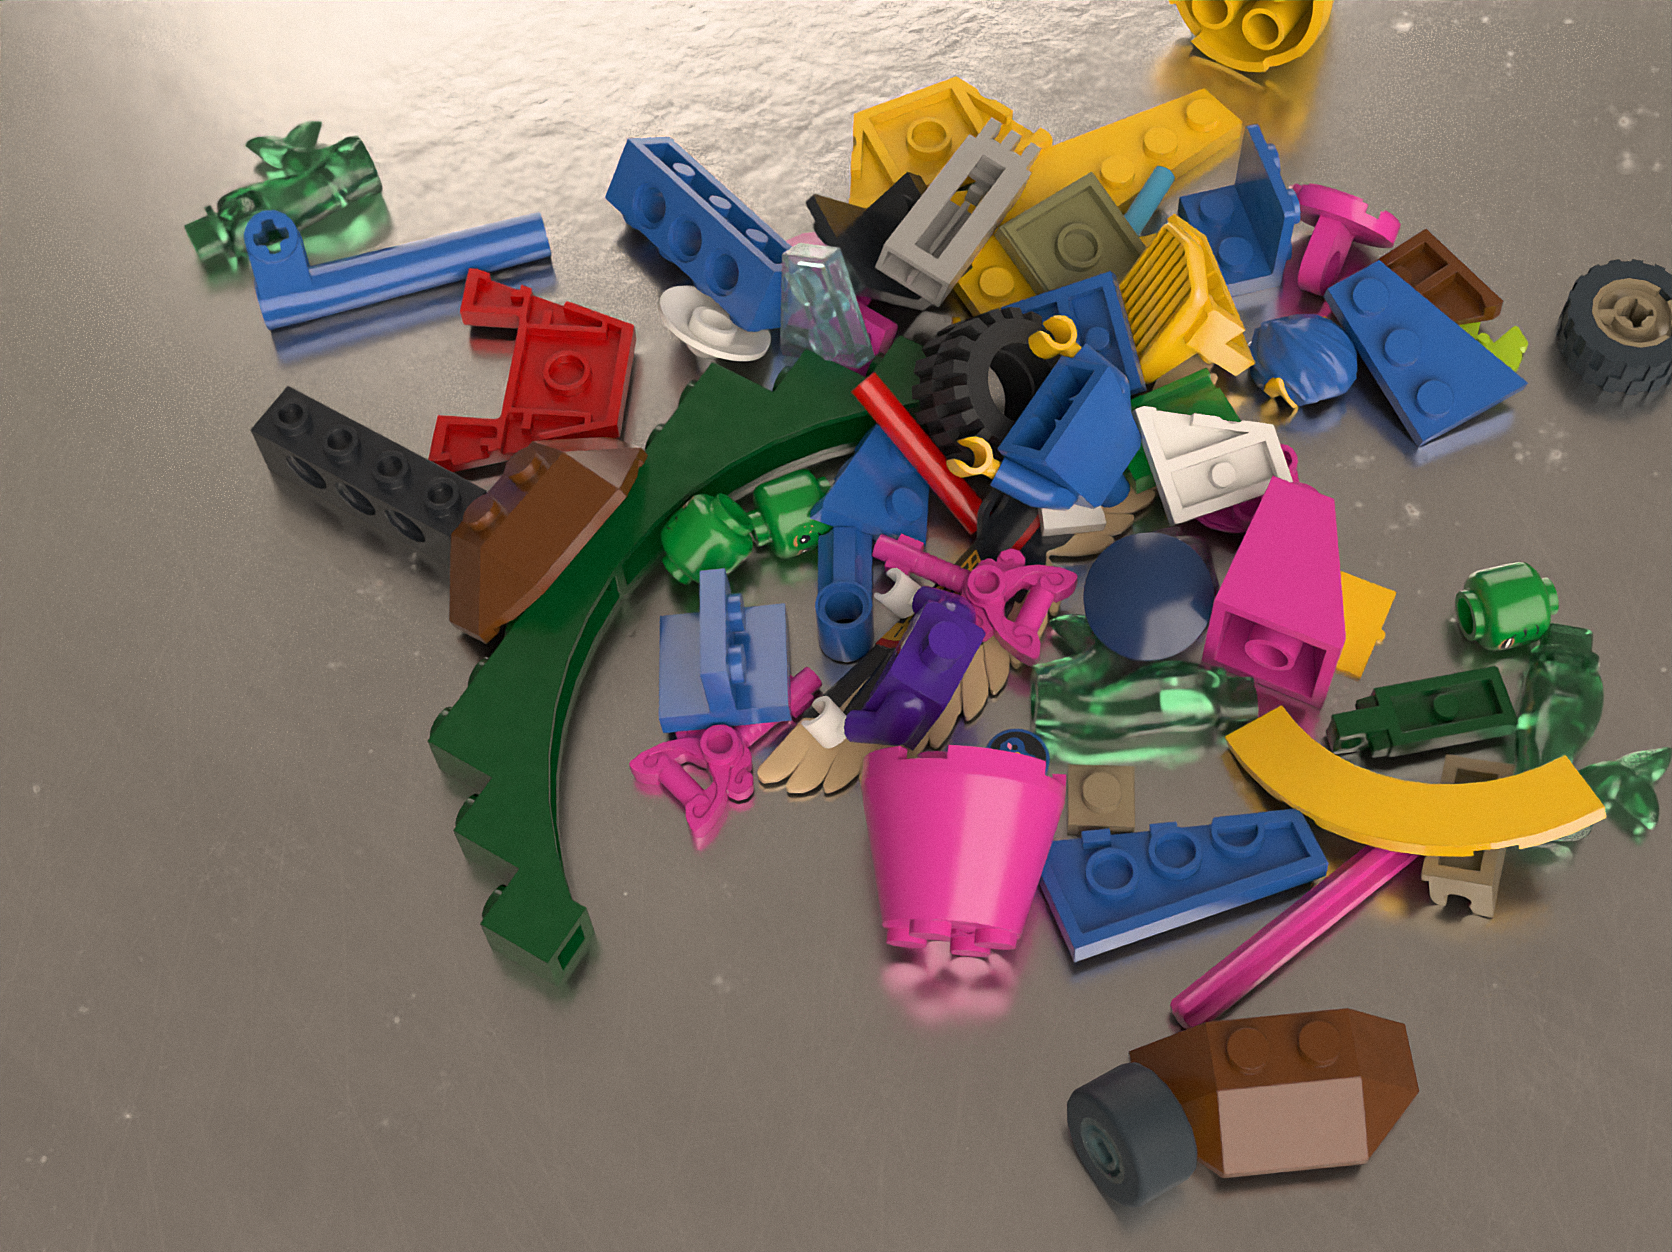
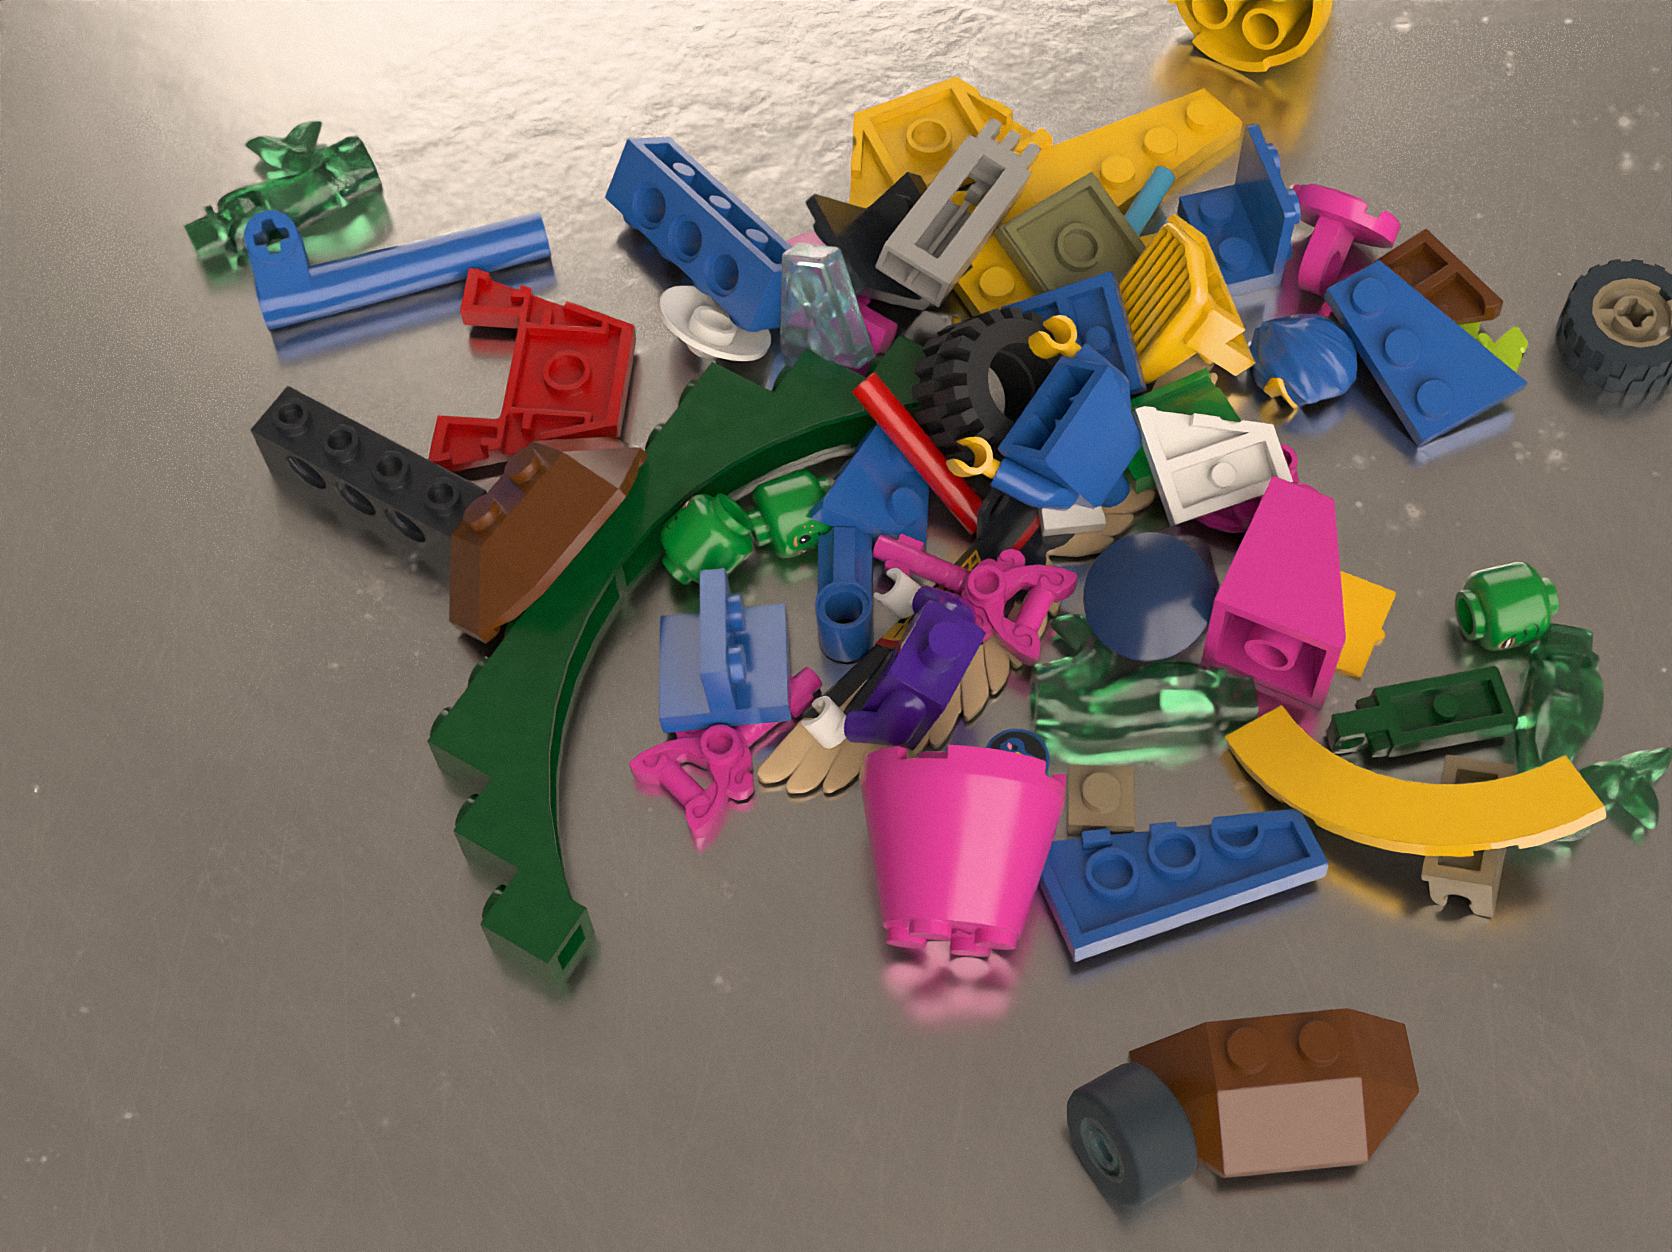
(1287, 935): dark pink axle -> none

